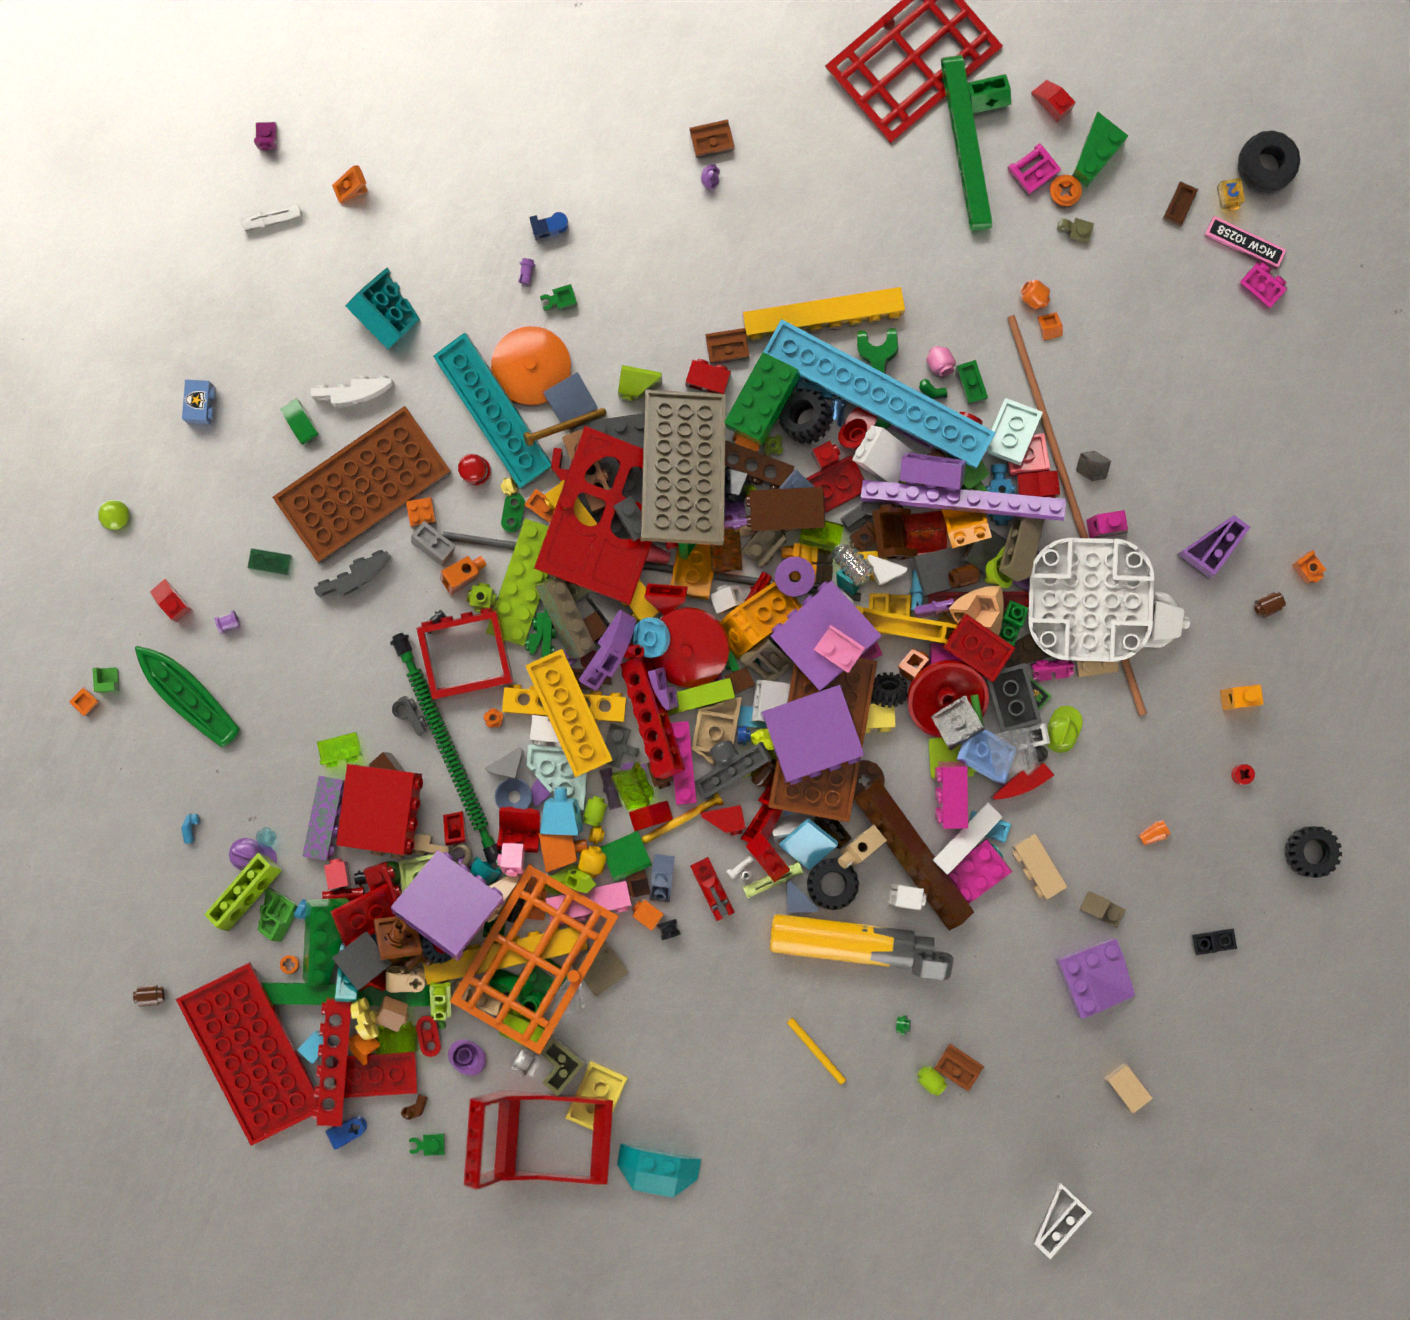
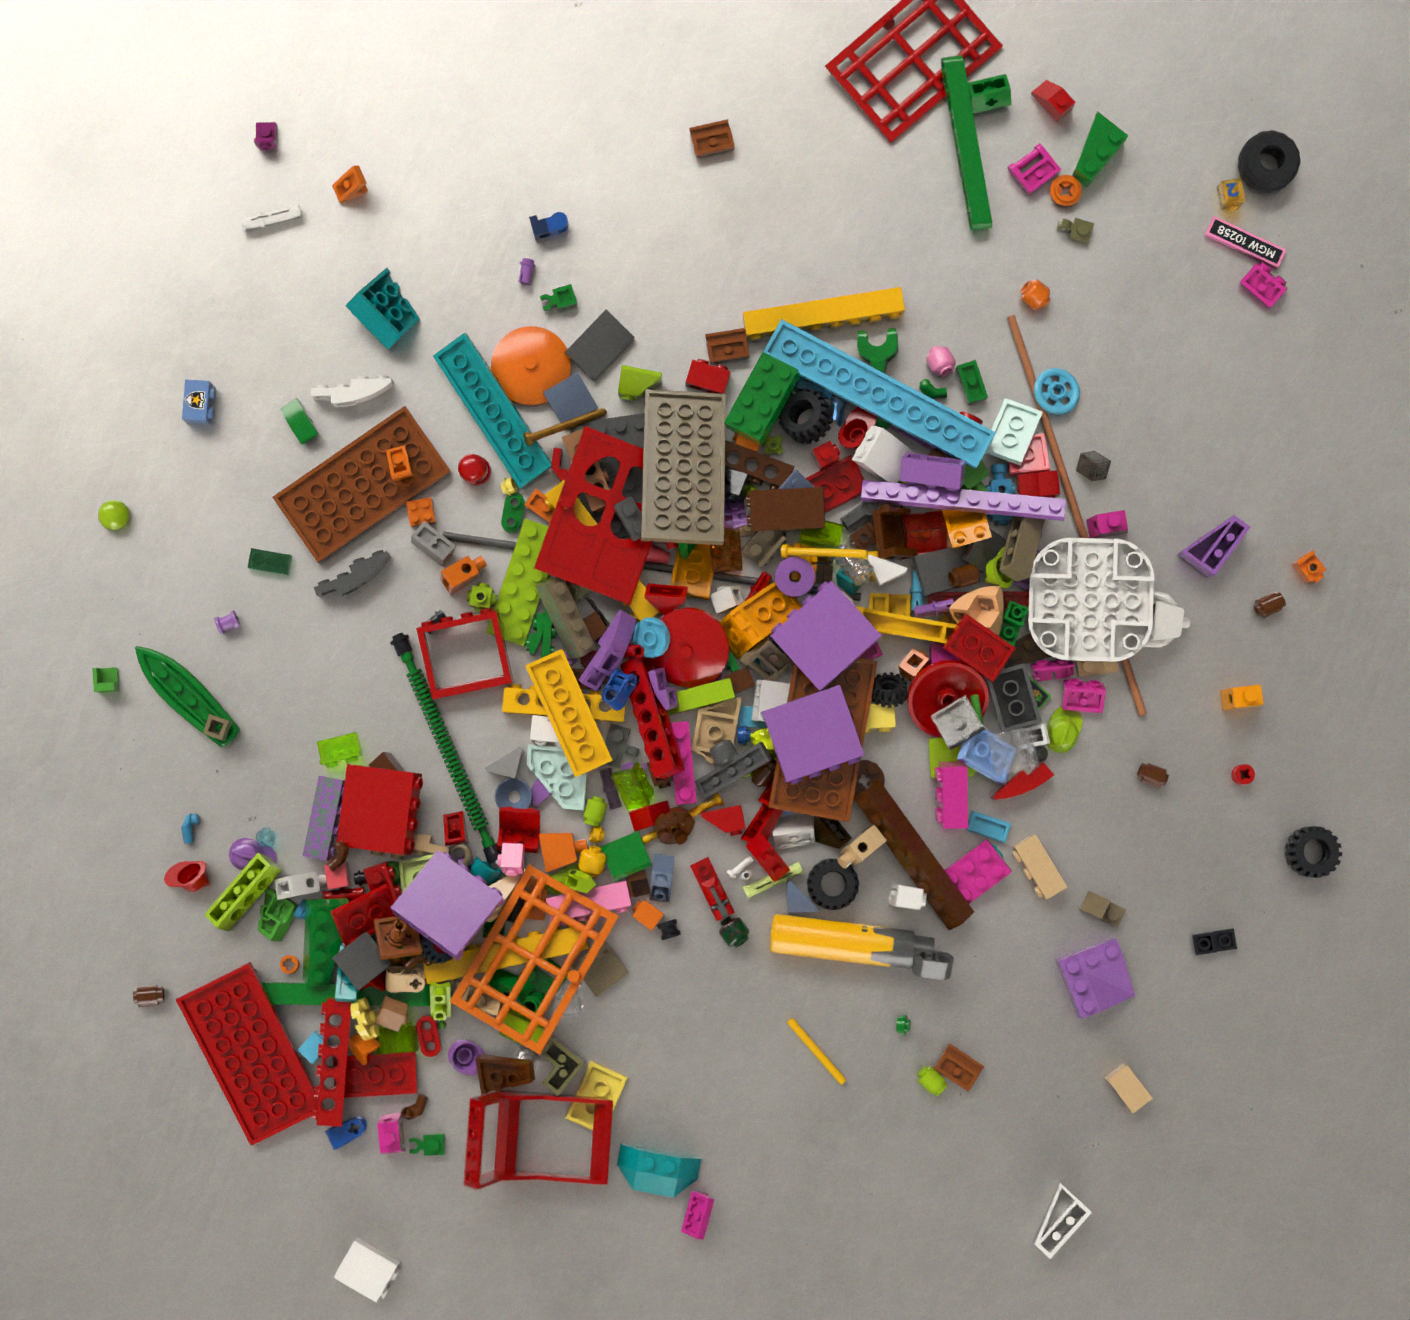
(84, 701): orange plate -> none
(170, 601): red slope -> none
(188, 875): none -> red piece
(210, 727): none -> dark tan plate
(299, 885): none -> white torso
(341, 856): none -> reddish brown arm
(367, 1270): none -> white brick
(391, 1134): none -> dark pink torso
(399, 463): none -> orange slope
(417, 722): dark grey plate -> none
(498, 718): orange plate -> none
(503, 1072): none -> reddish brown wing
(561, 815): medium azure torso -> none
(599, 344): none -> dark grey tile
(618, 689): none -> blue piece
(680, 832): none -> reddish brown plate
(697, 1215): none -> dark pink bracket
(710, 176): medium lavender plate -> none
(734, 931): none -> dark green head
(787, 551): none -> yellow bar
(808, 844): medium azure tile -> none
(839, 649): bright pink plate -> none
(967, 838): white slope -> none
(1042, 397): none -> medium azure plate
(1050, 326): orange slope -> none
(1083, 695): none -> dark pink bracket
(1152, 775): none -> reddish brown brick
(1156, 832): orange cone -> none
(1180, 203): reddish brown tile -> none

